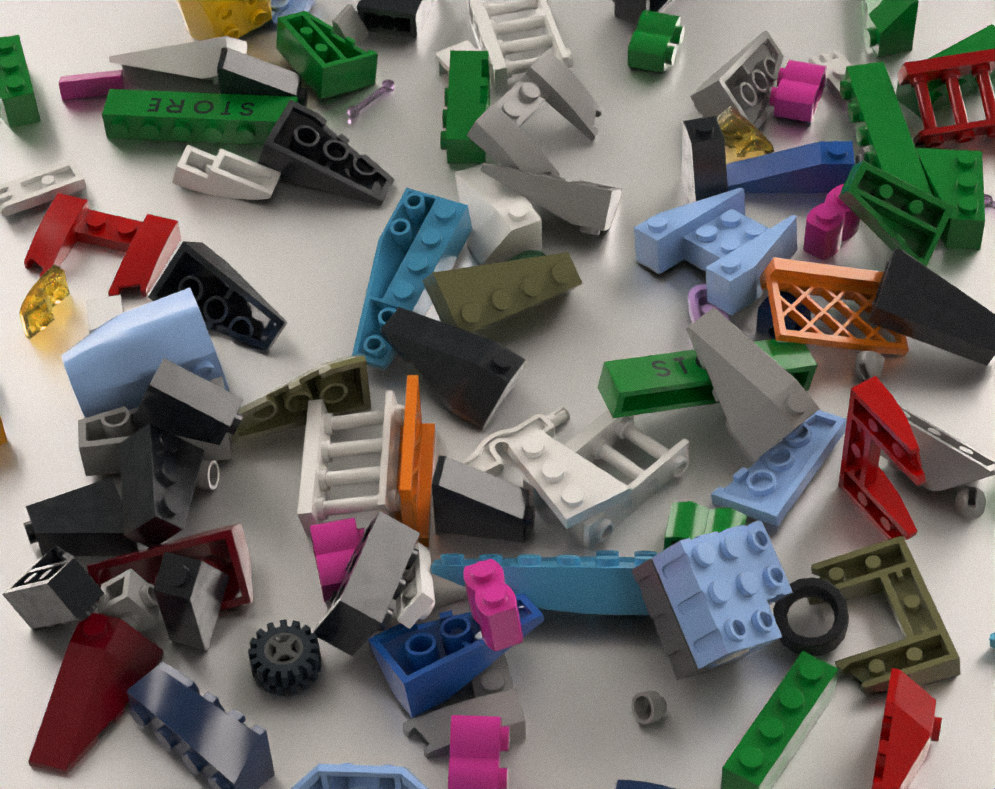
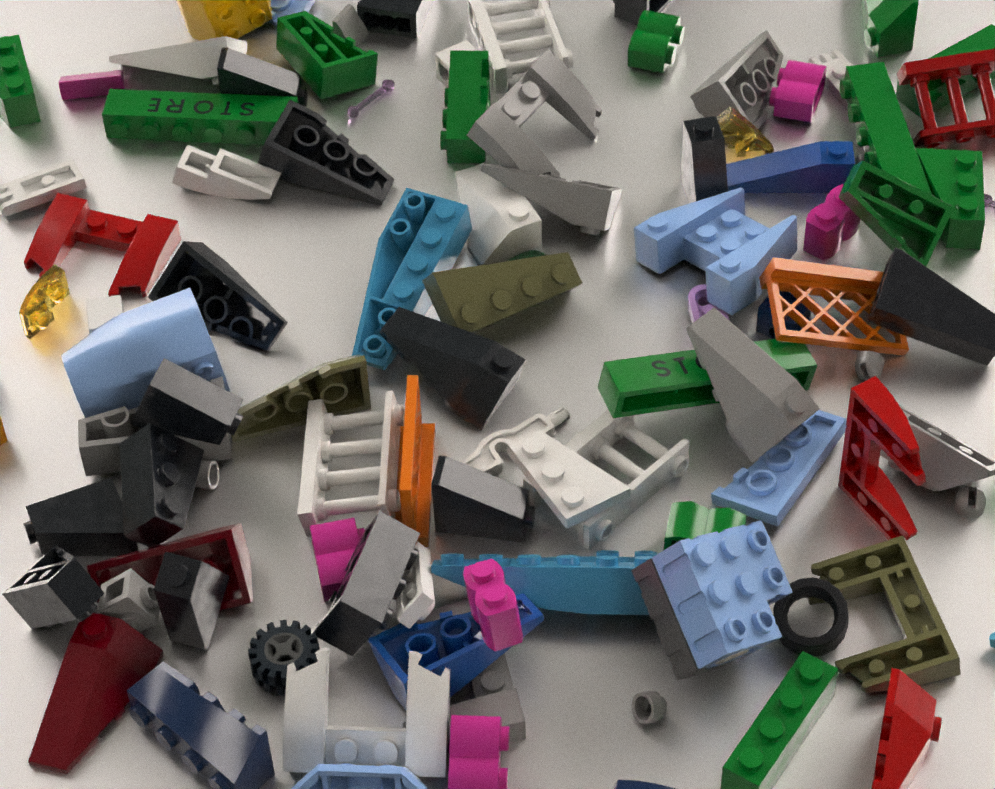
(419, 746): none -> white wedge

